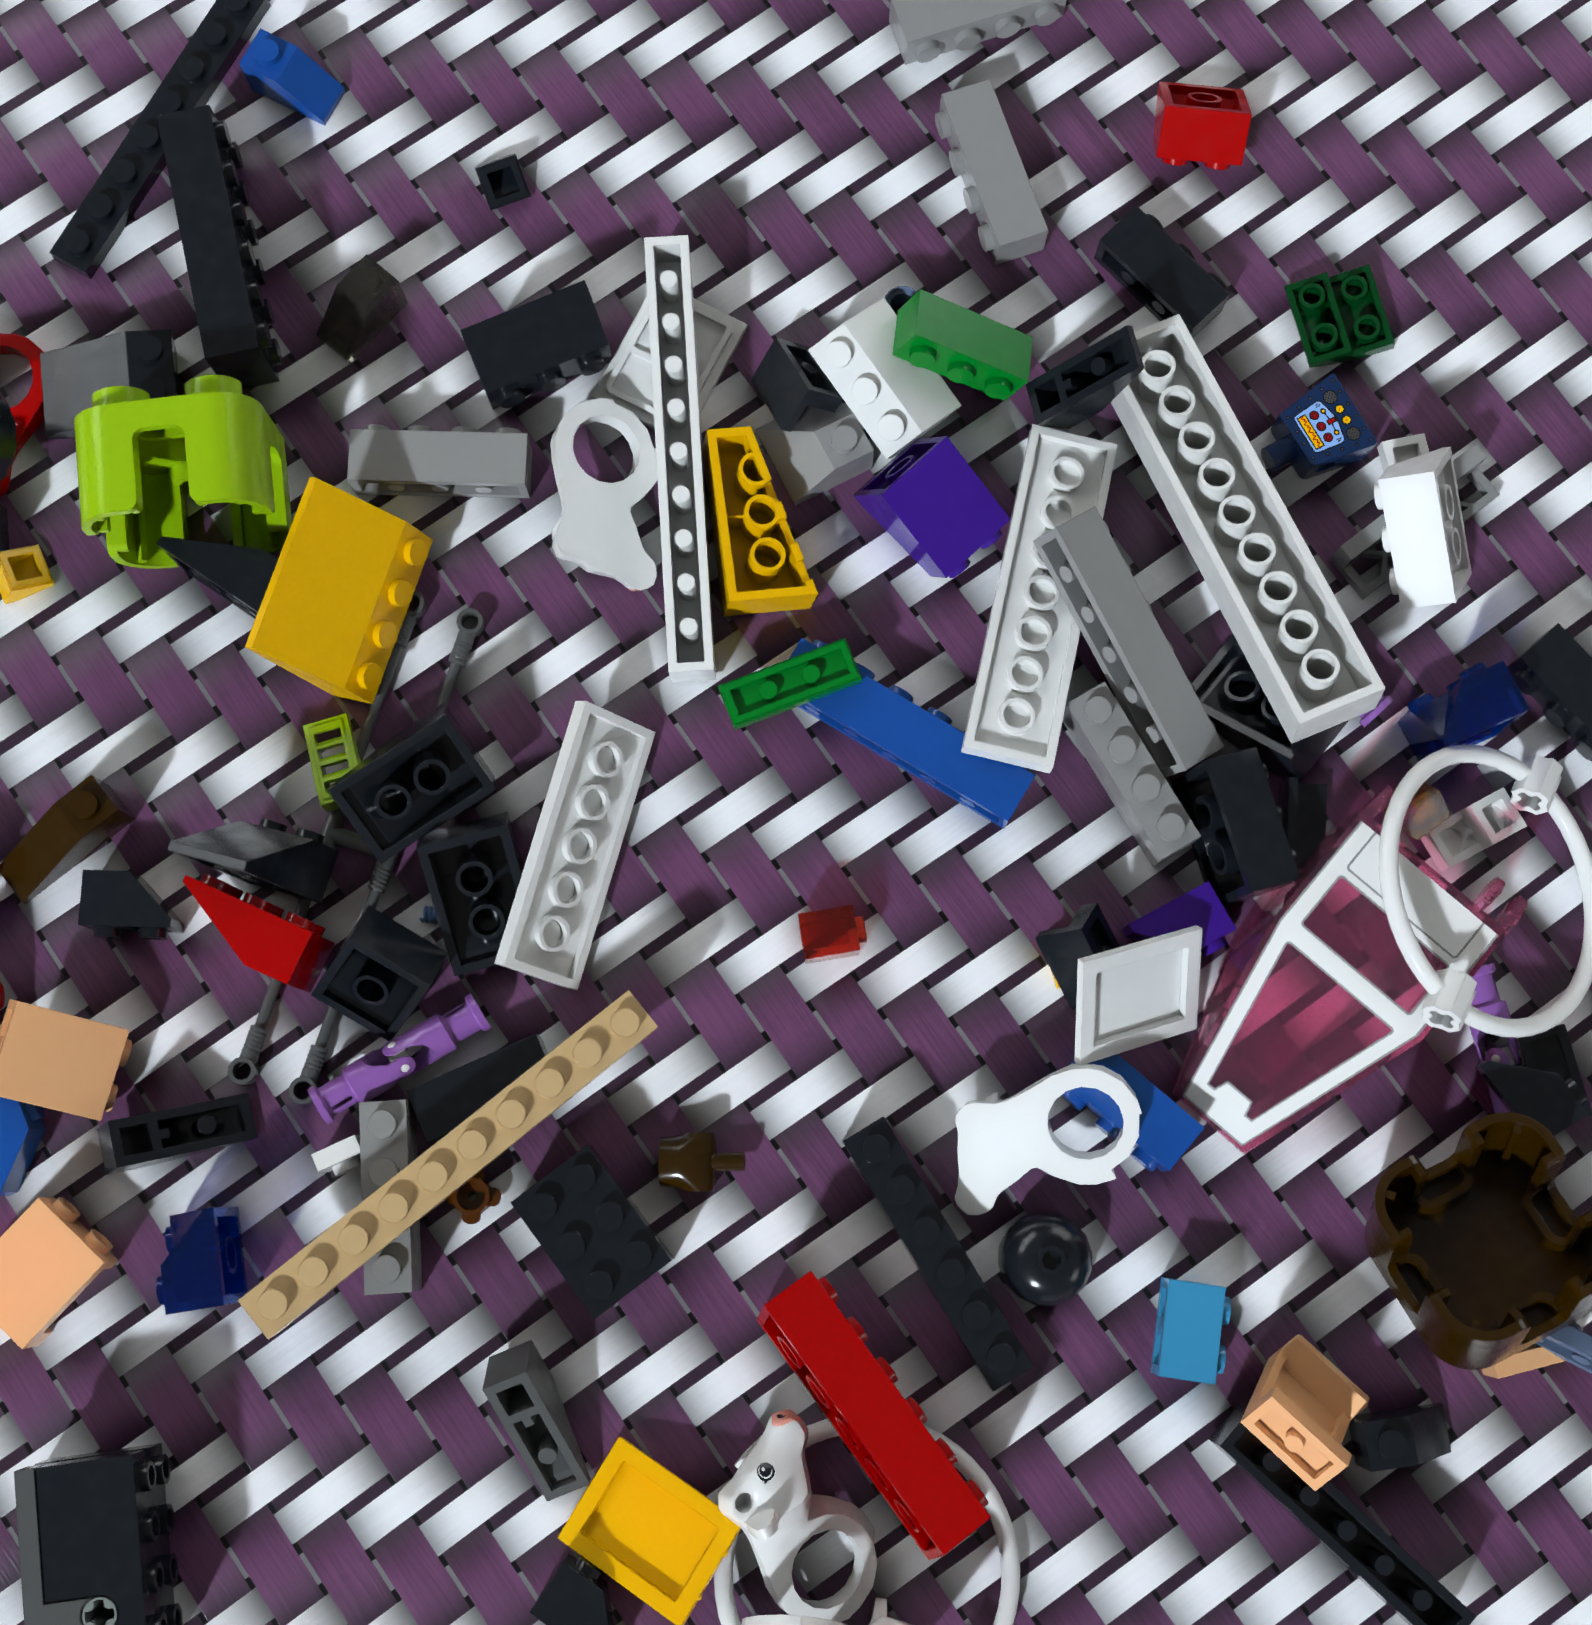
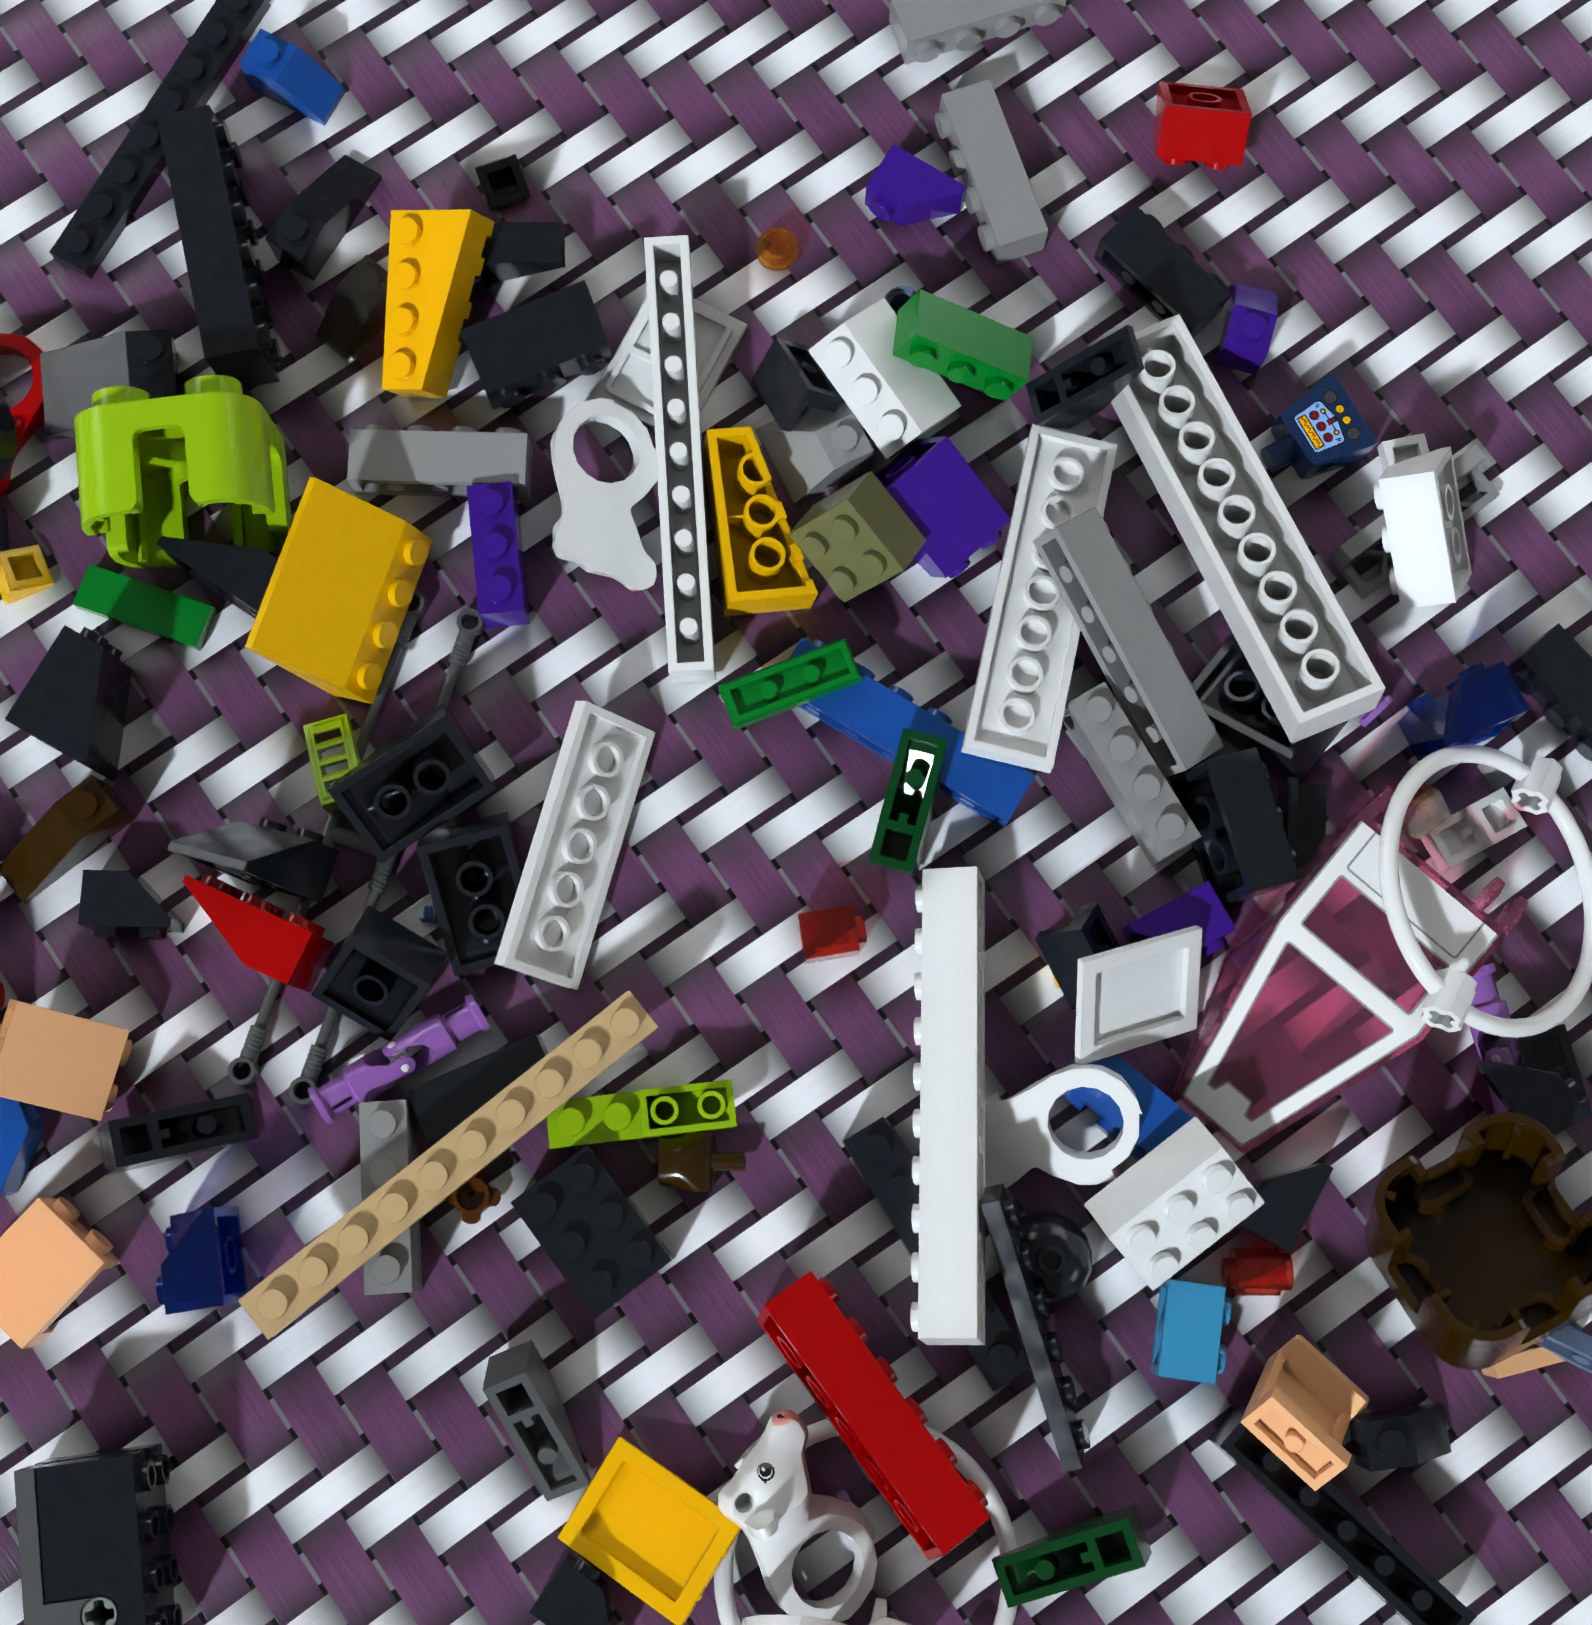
(78, 700): none -> black slope
(144, 607): none -> green tile
(321, 216): none -> black slope
(339, 1157): white plate -> none
(428, 296): none -> yellow wedge
(498, 555): none -> dark purple brick
(522, 250): none -> black slope
(643, 1114): none -> lime slope
(777, 249): none -> clear orange plate
(858, 537): none -> olive brick
(909, 803): none -> dark green slope
(912, 190): none -> dark purple slope
(951, 1109): none -> white brick
(1030, 1310): none -> black plate
(1073, 1557): none -> dark green slope
(1174, 1203): none -> white brick
(1247, 329): none -> dark purple slope
(1257, 1271): none -> clear red brick
(1287, 1204): none -> black slope
(1339, 317): dark green slope -> none

